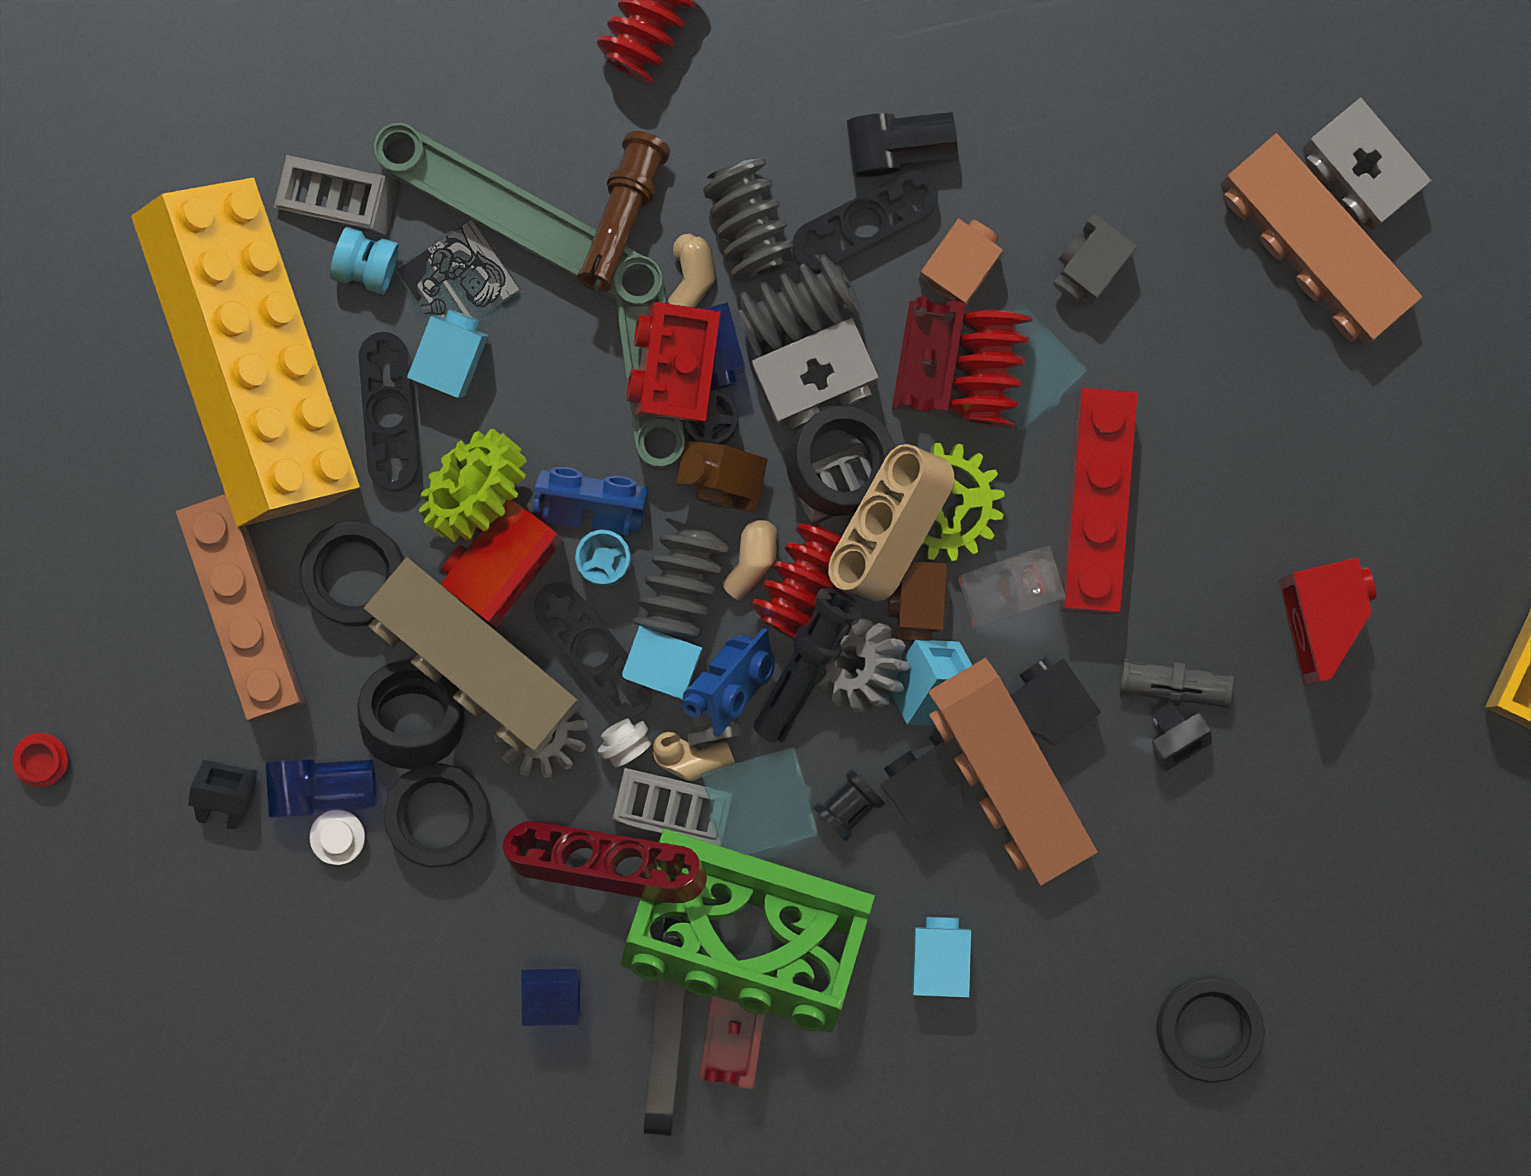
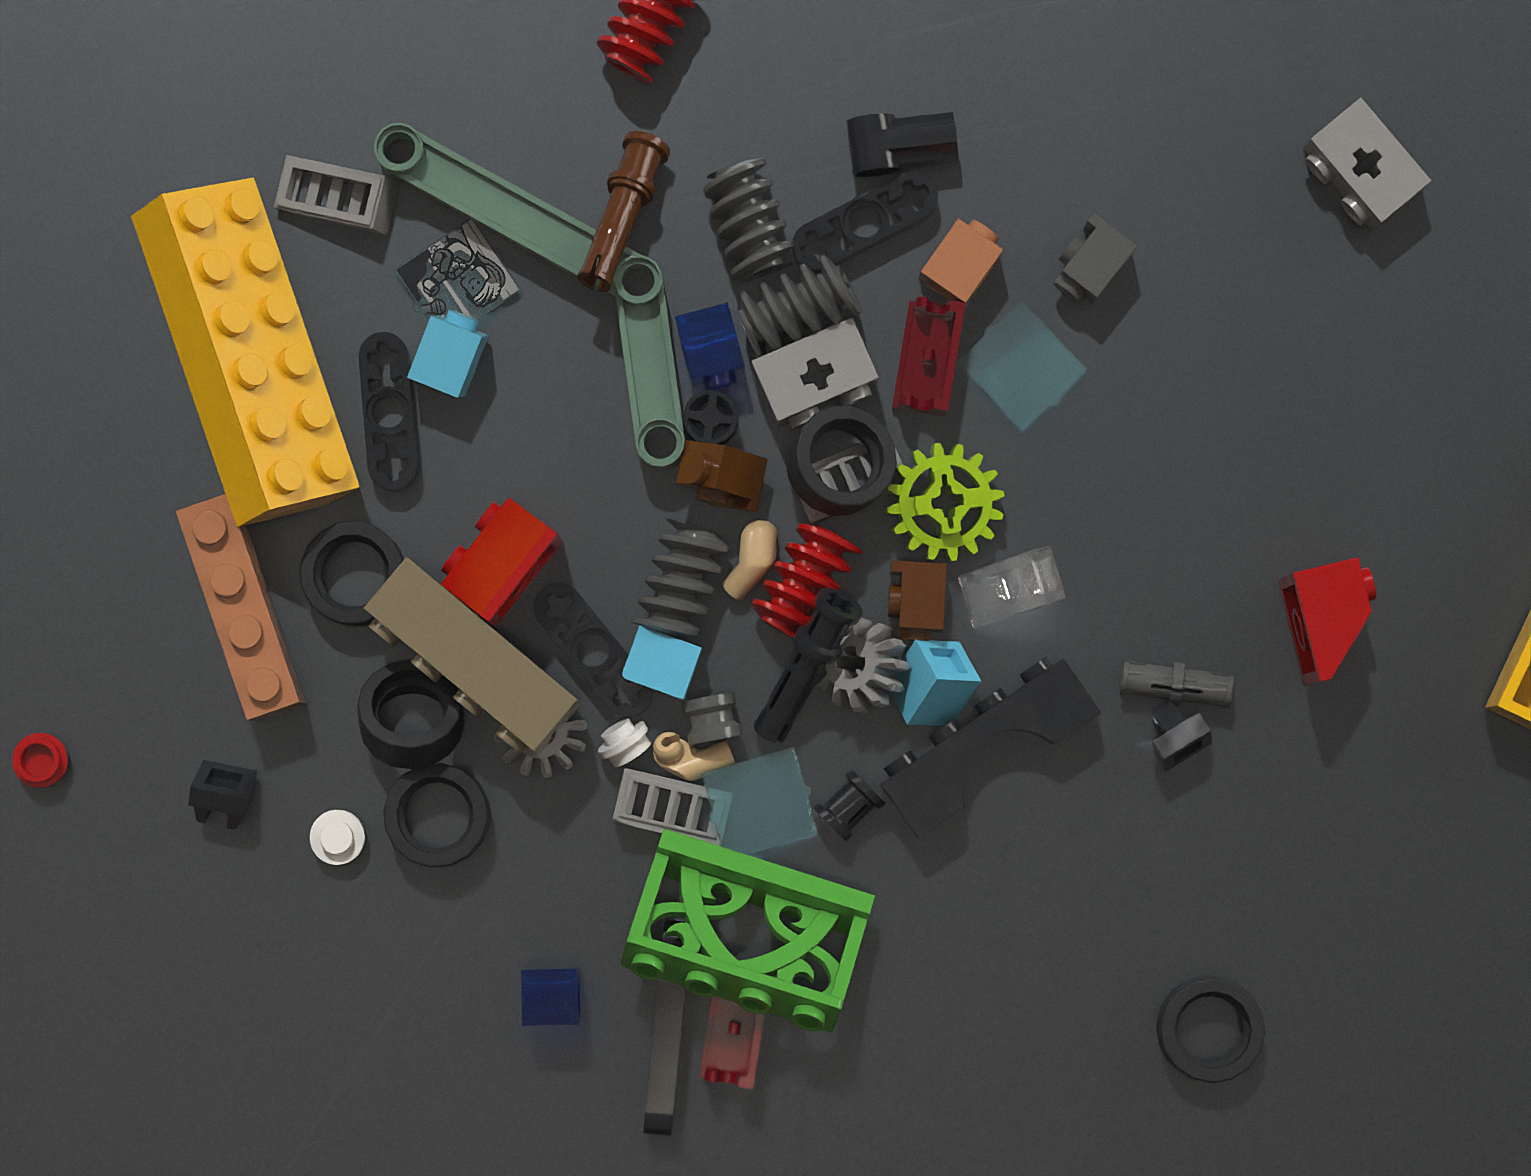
(308, 786): clear blue piece -> none
(364, 260): medium azure wheel -> none
(472, 485): lime gear -> none
(570, 493): blue hinge -> none
(599, 551): medium azure wheel -> none
(606, 855): dark red beam -> none
(674, 362): red bracket -> none
(697, 270): tan arm -> none
(739, 673): blue hinge -> none
(891, 522): tan beam -> none
(941, 958): medium azure brick -> none
(988, 367): red piece -> none
(1012, 772): nougat brick -> none
(1098, 501): red brick -> none
(1319, 240): nougat brick -> none

